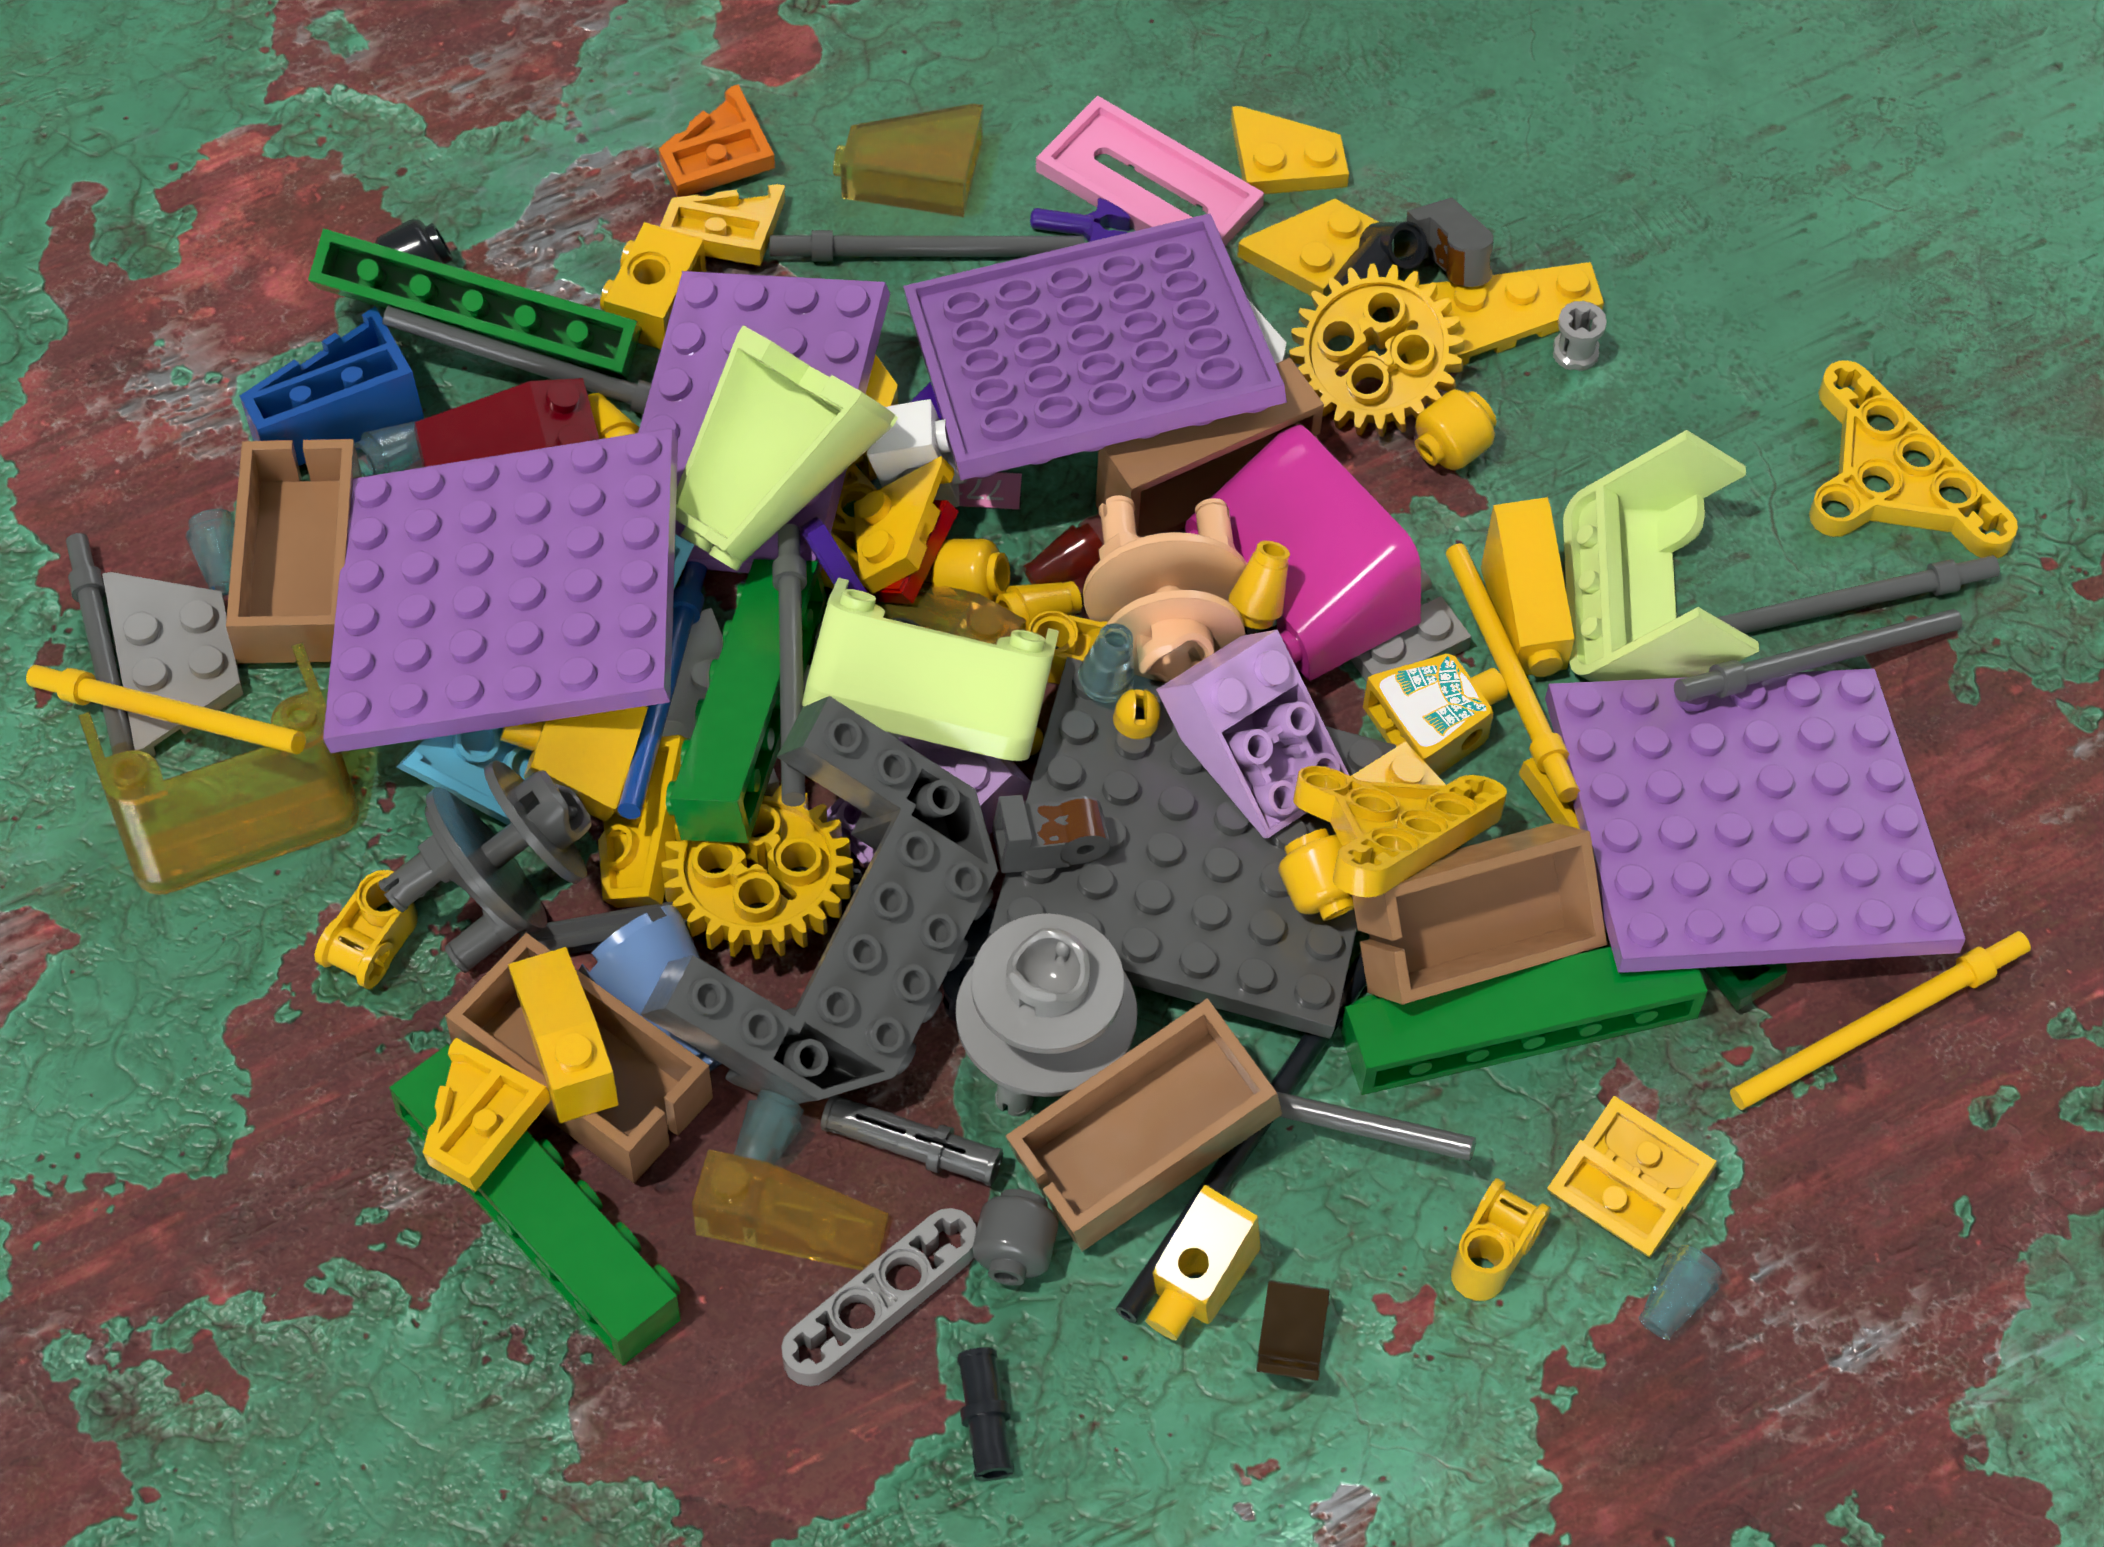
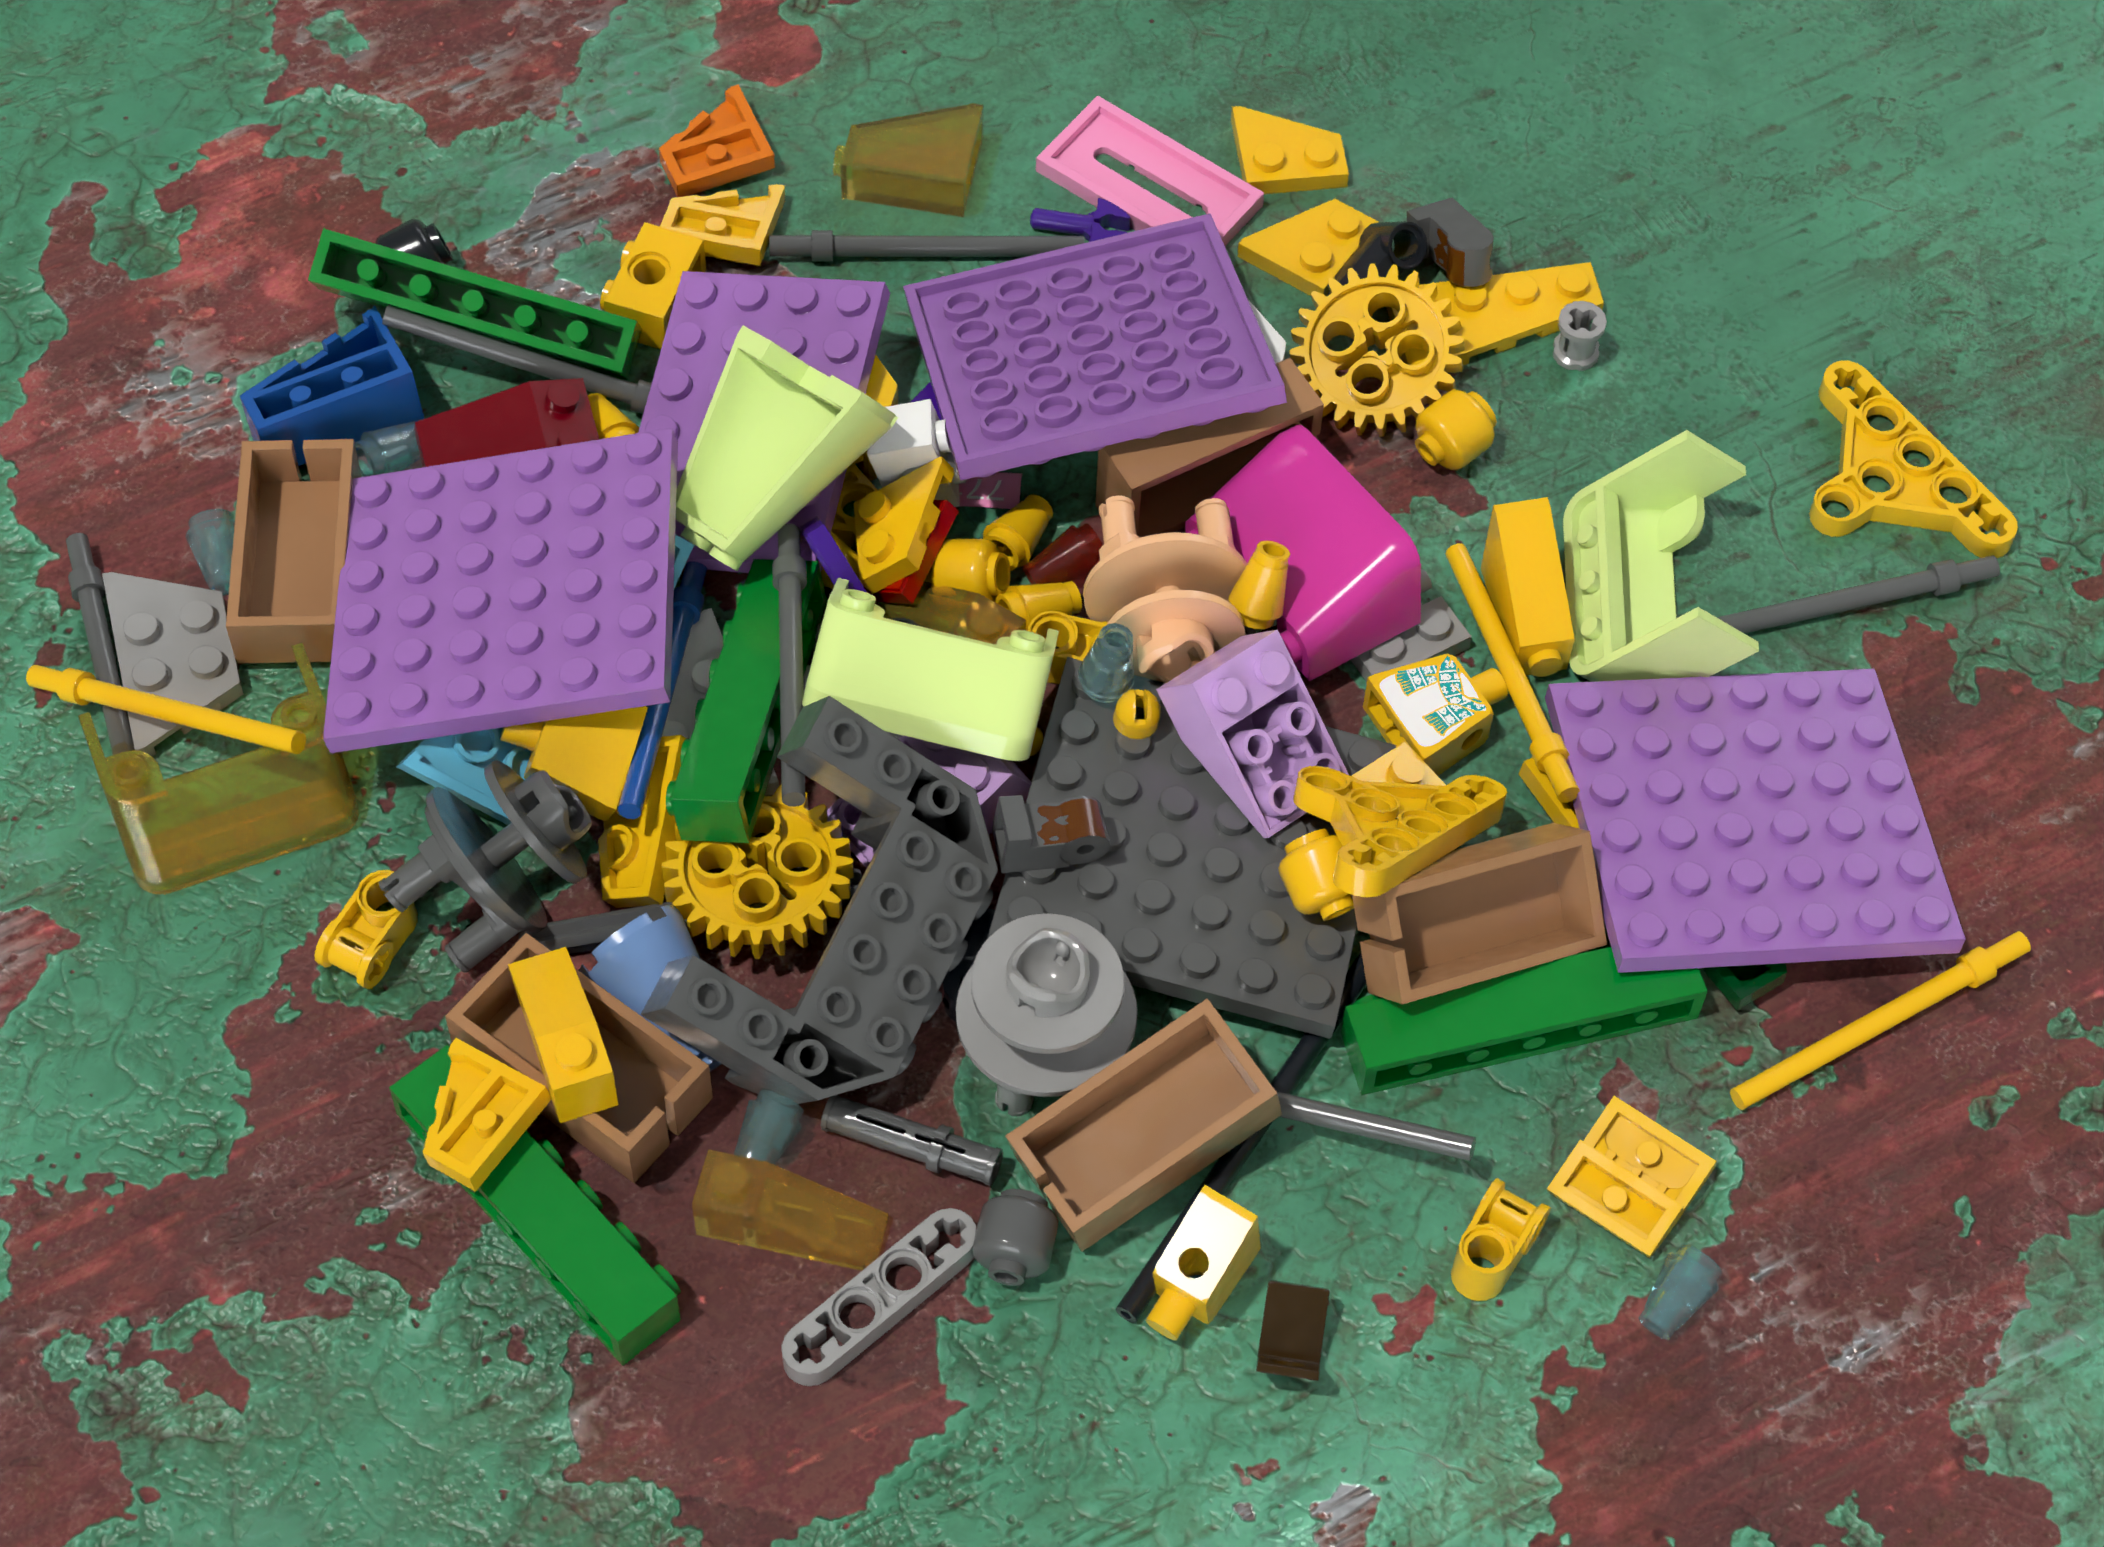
(985, 1414): black pin -> none
(1020, 529): none -> yellow cone
(1733, 677): dark grey bar -> none

